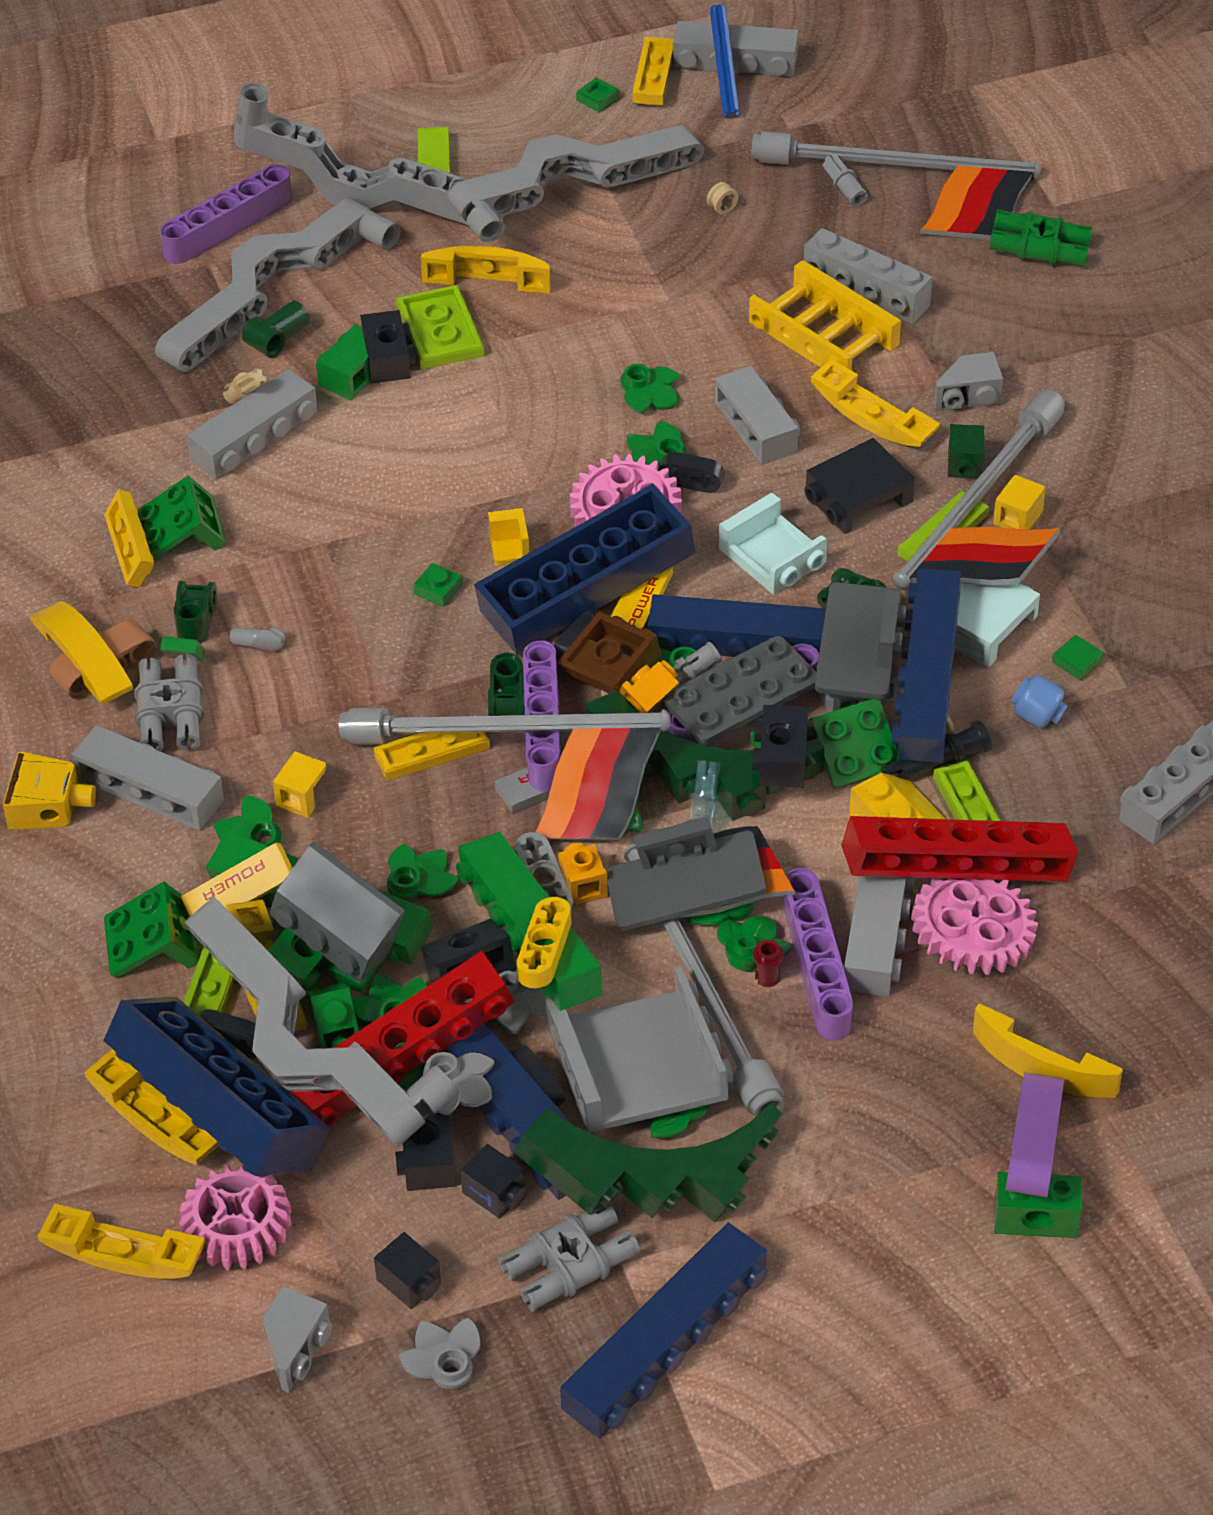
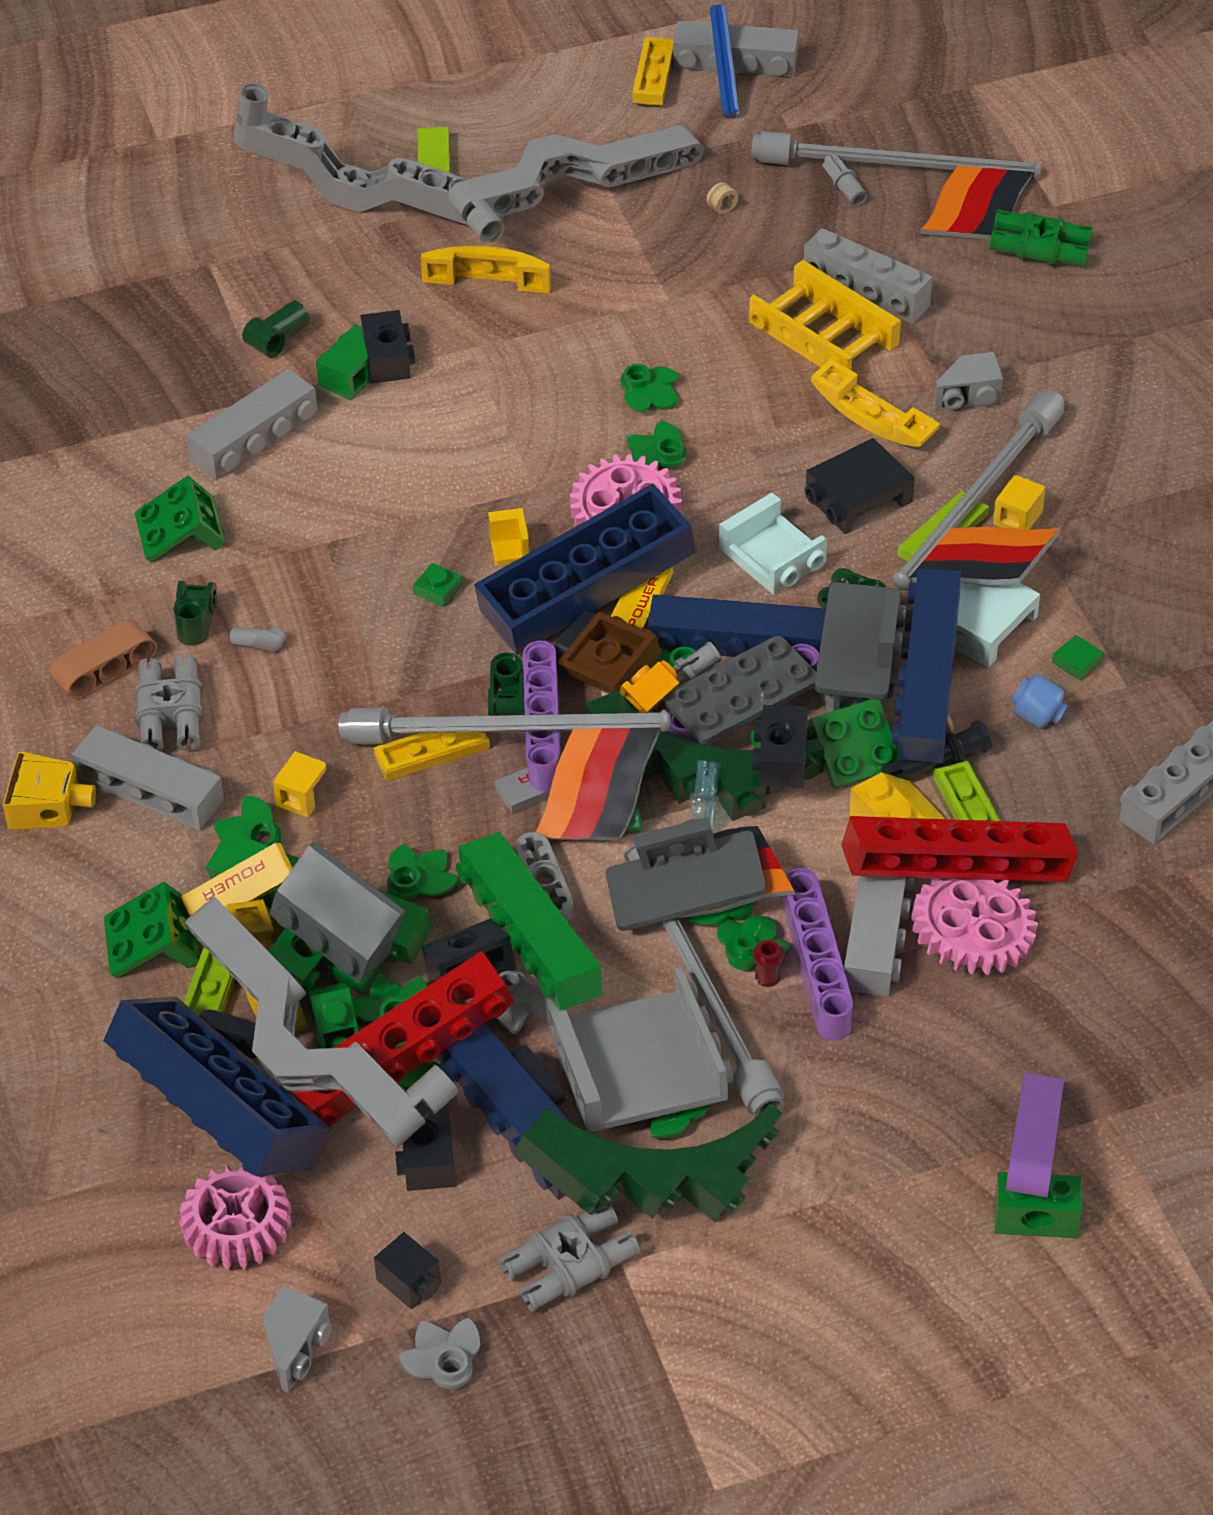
(85, 649): yellow slope -> none
(118, 1248): yellow slope -> none
(129, 538): yellow plate -> none
(149, 1110): yellow slope -> none
(173, 647): green tile -> none
(226, 214): medium lavender beam -> none
(243, 385): tan axle -> none
(258, 261): light grey beam -> none
(440, 327): lime tile -> none
(467, 1076): light grey plate -> none
(493, 1181): black brick -> none
(547, 954): yellow beam -> none
(580, 866): light orange brick -> none
(597, 94): green tile -> none
(664, 1330): dark blue brick -> none
(693, 471): black beam -> none
(757, 415): light grey brick -> none
(965, 451): dark green brick -> none
(1088, 1079): yellow slope -> none

